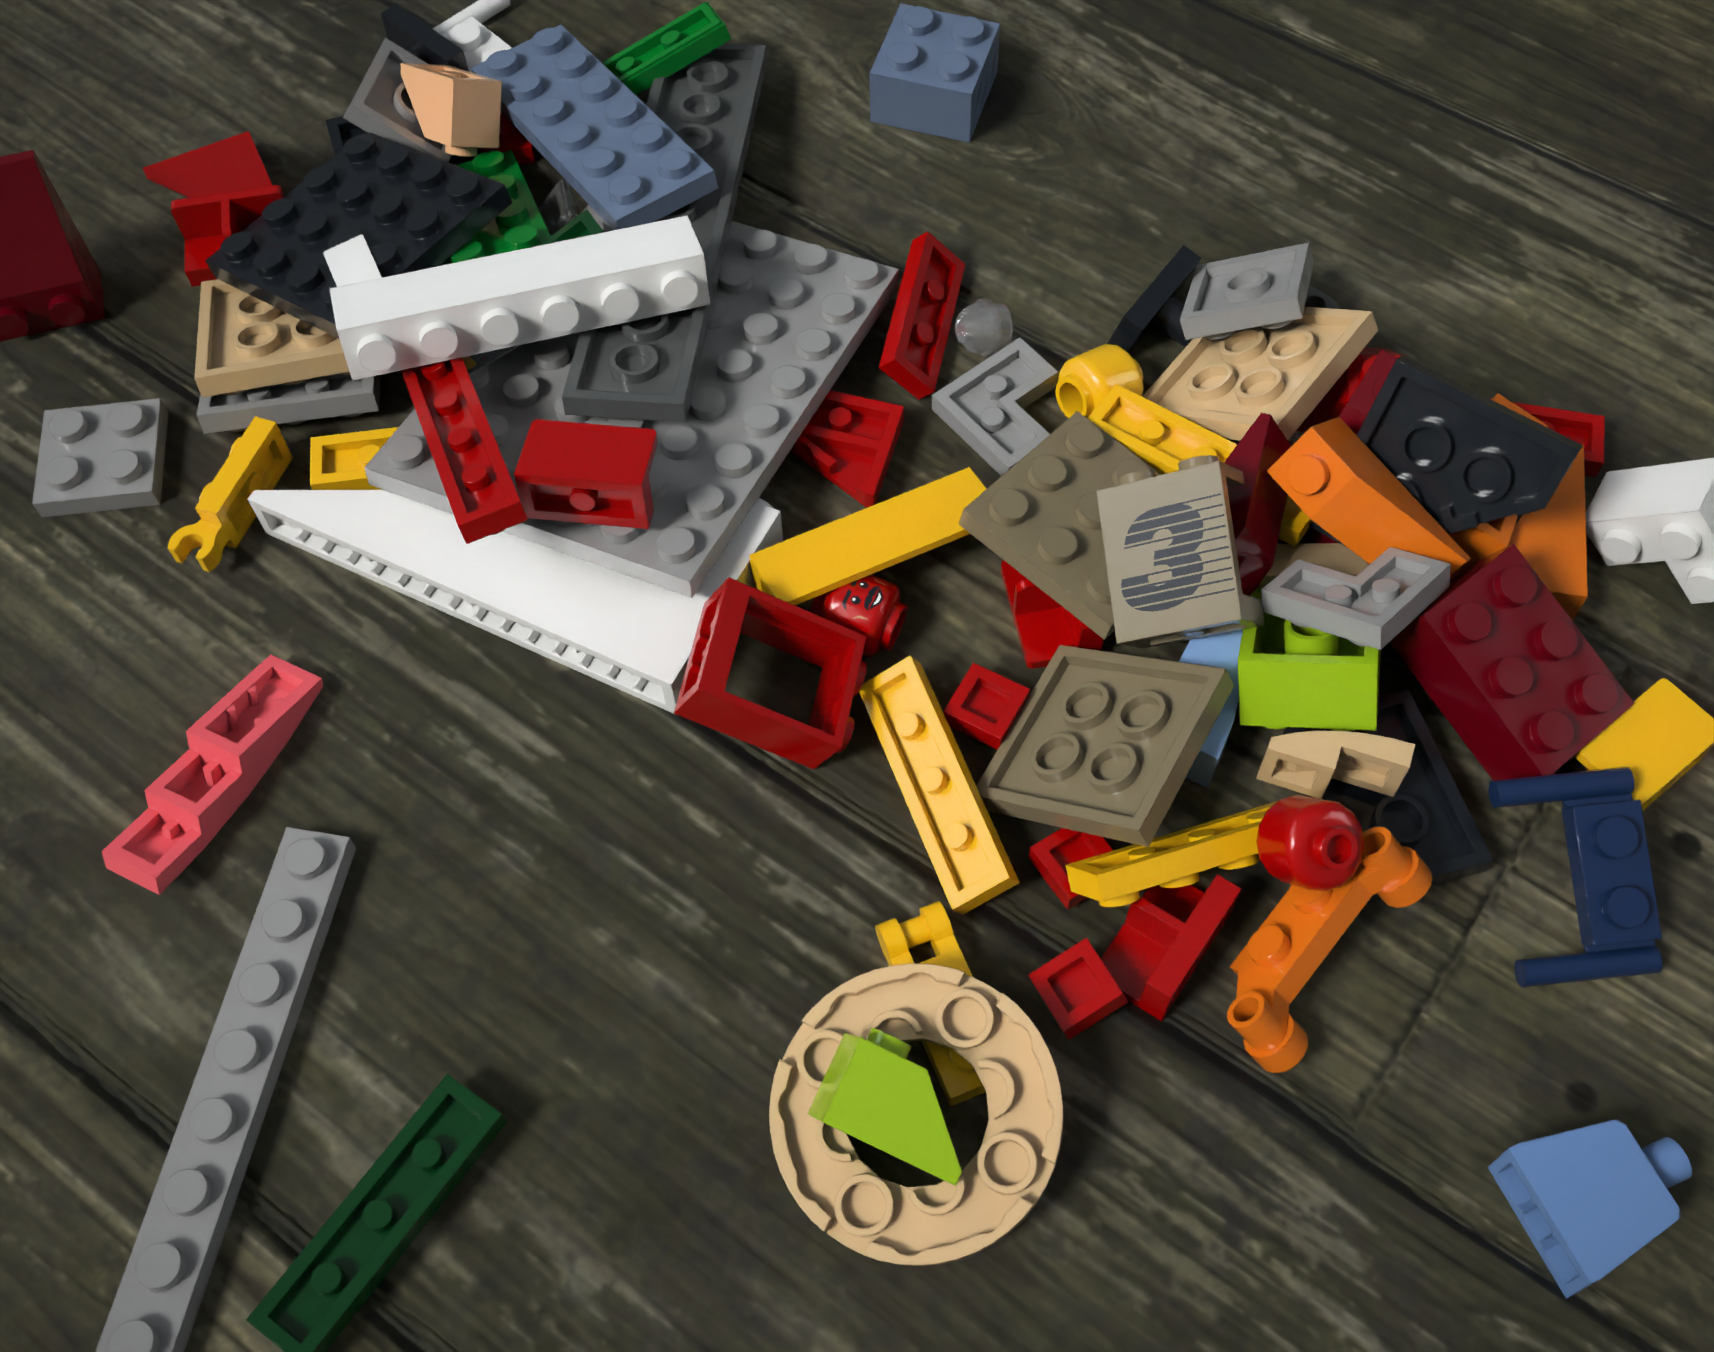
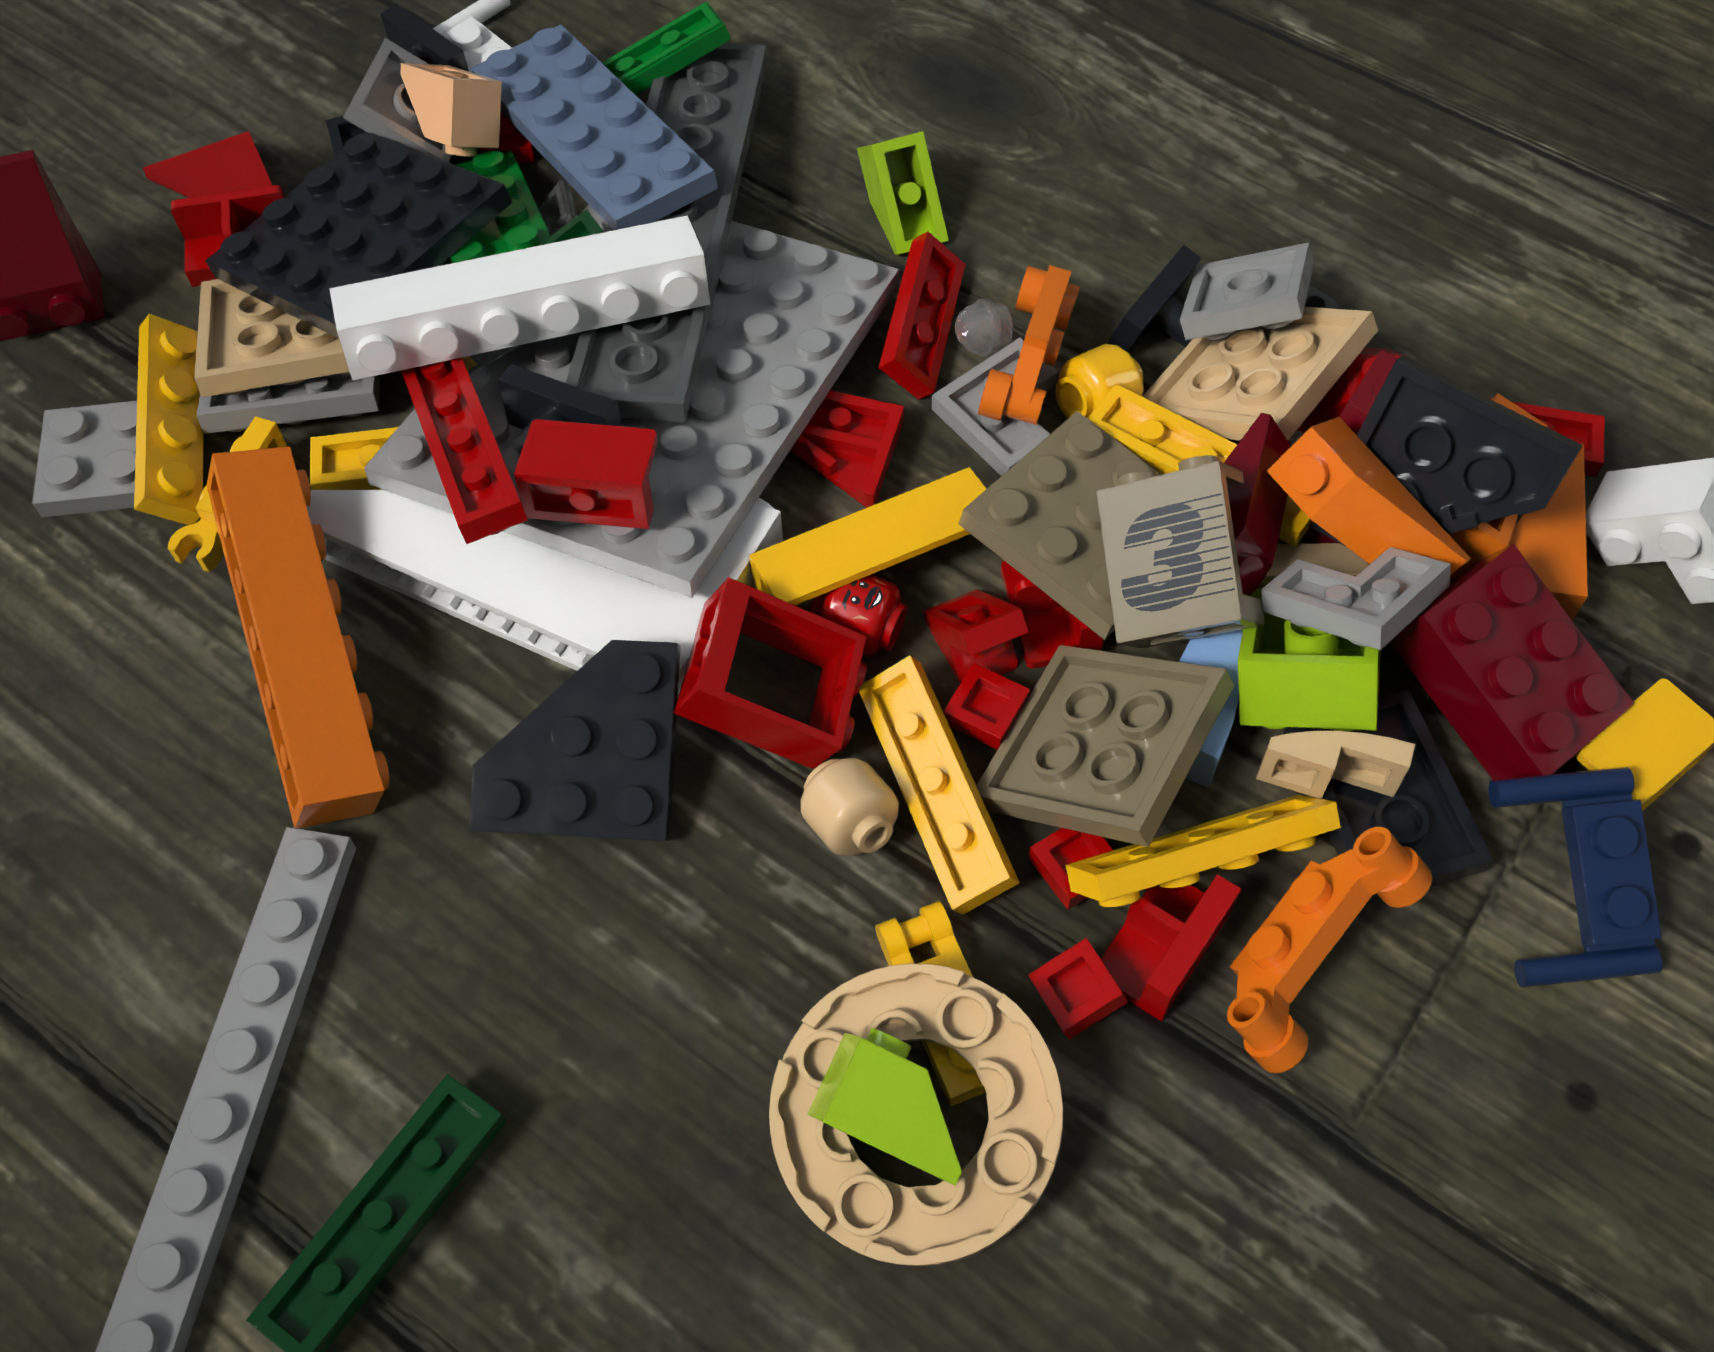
(167, 424): none -> yellow plate
(211, 780): coral slope -> none
(295, 637): none -> orange brick
(351, 262): white sticker -> none
(536, 396): none -> black tile
(590, 754): none -> black plate
(847, 805): none -> tan head
(903, 189): none -> lime slope
(934, 72): sand blue brick -> none
(977, 631): none -> red slope
(1051, 302): none -> orange plate
(1310, 842): red head -> none
(1591, 1197): medium blue torso -> none

